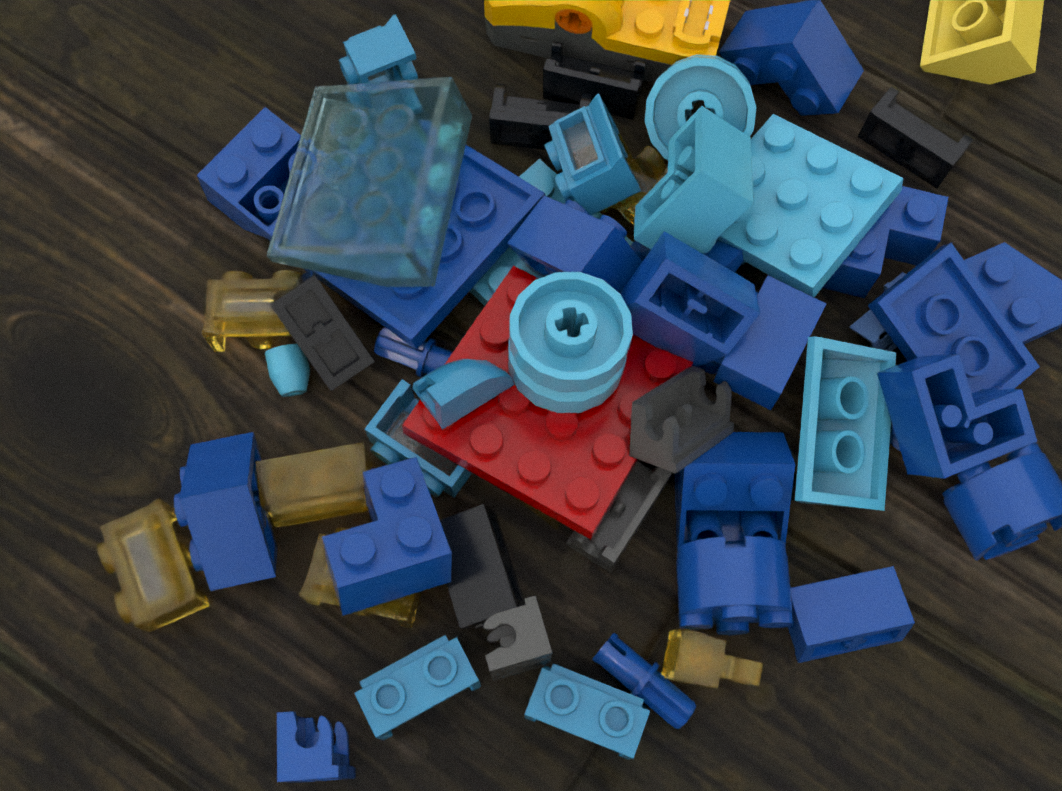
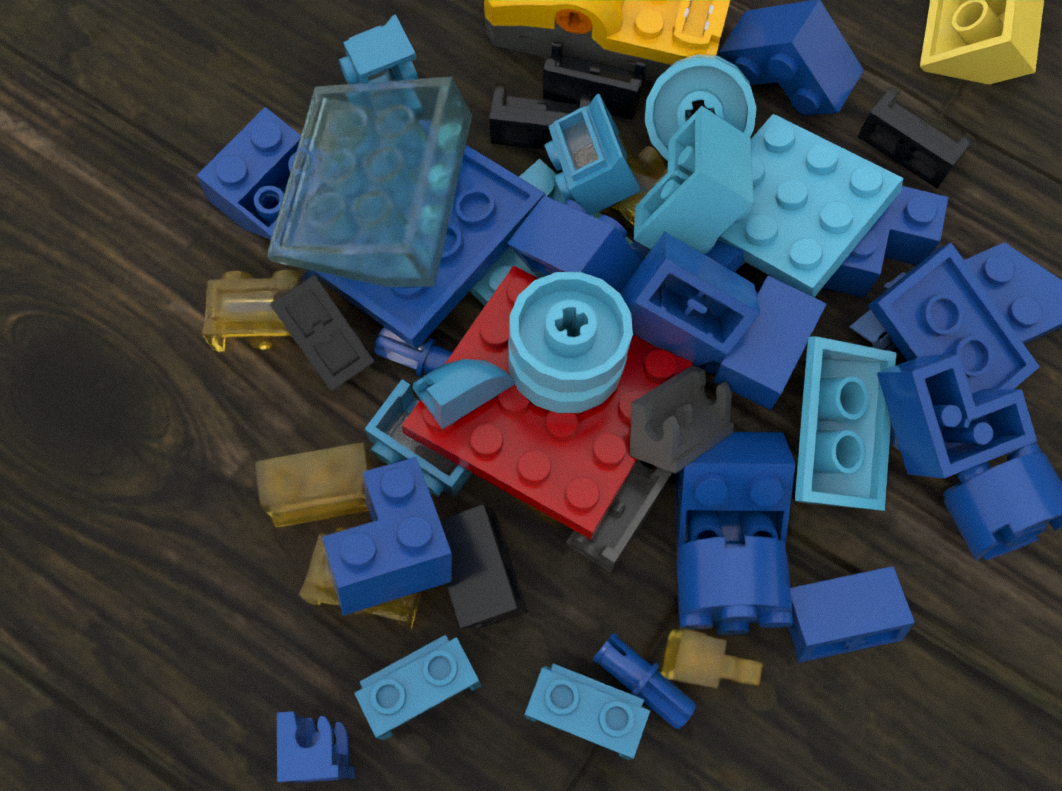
(150, 568): clear yellow window -> none
(224, 512): blue brick -> none
(288, 369): medium azure hose -> none
(521, 641): dark grey hinge -> none

